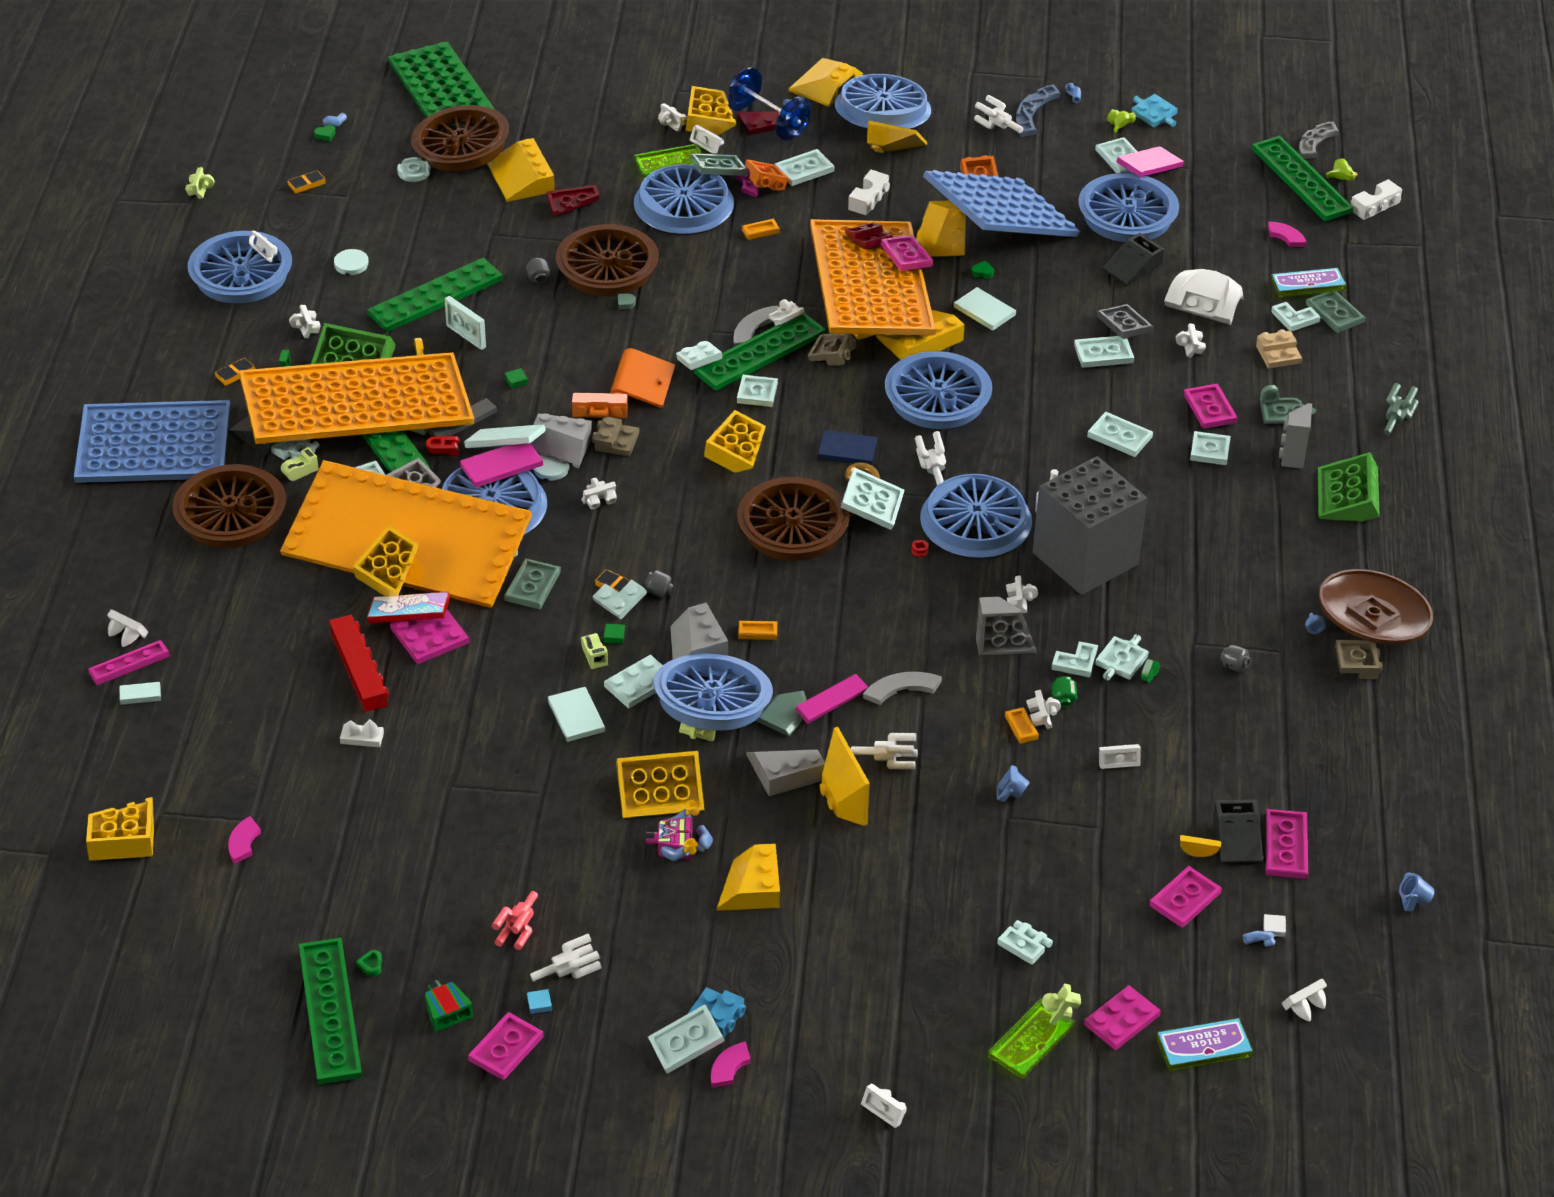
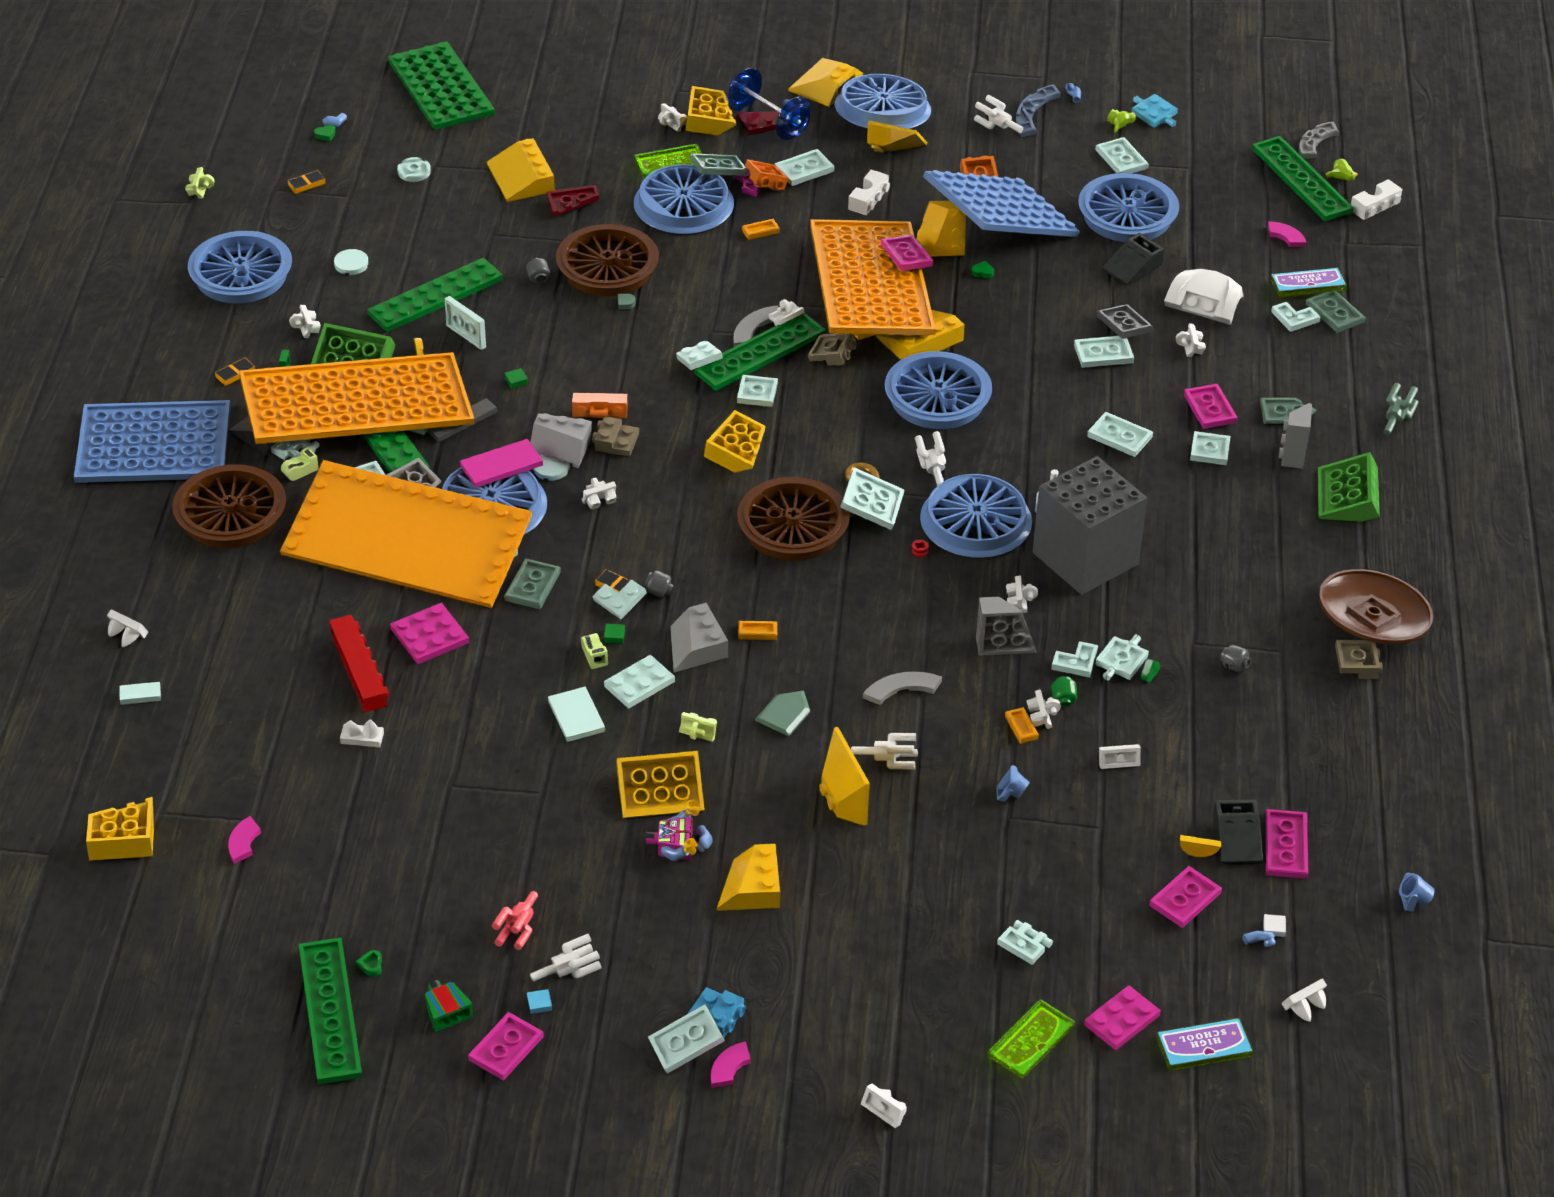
(128, 662): dark pink tile -> none
(262, 243): white piece -> none
(386, 562): yellow wedge -> none
(408, 607): tile -> none
(443, 445): red plate -> none
(486, 125): reddish brown piece -> none
(504, 436): light aqua tile -> none
(640, 377): orange door -> none
(706, 139): white tile -> none
(709, 694): medium blue piece -> none
(787, 769): light grey wedge -> none
(831, 698): dark pink tile -> none
(847, 447): dark blue tile -> none
(867, 235): dark red slope -> none
(984, 308): light aqua tile -> none
(1061, 1004): yellowish green hips -> none
(1149, 161): tile -> none
(1269, 394): sand green tile -> none
(1278, 349): tan plate -> none
(1315, 624): medium blue tile -> none

